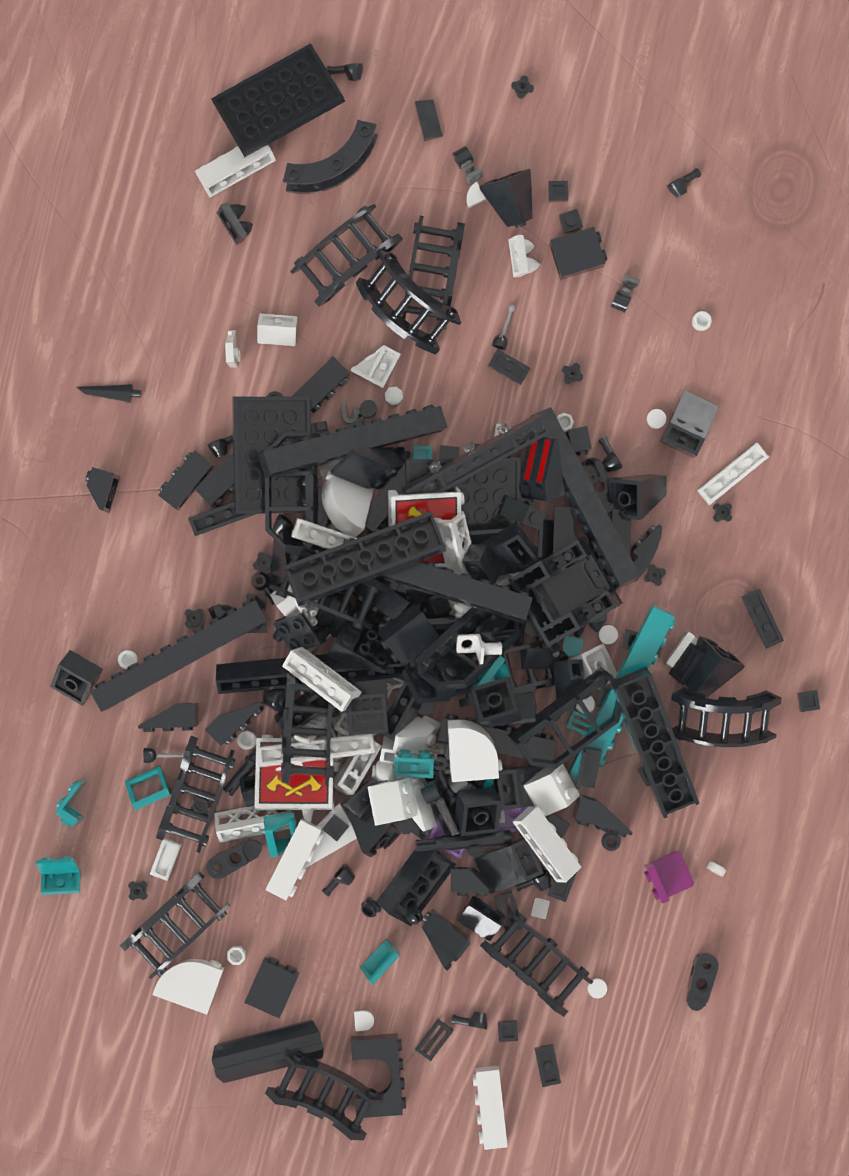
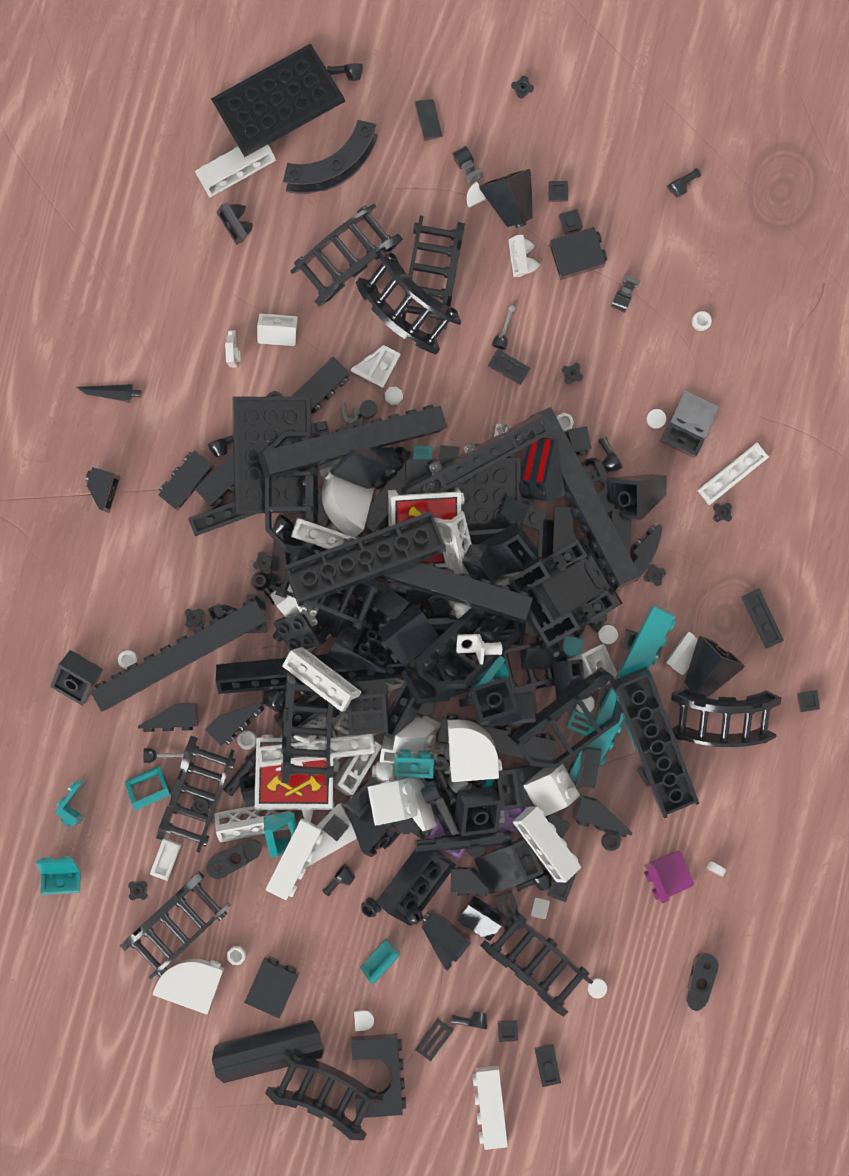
(687, 663): black tile -> none

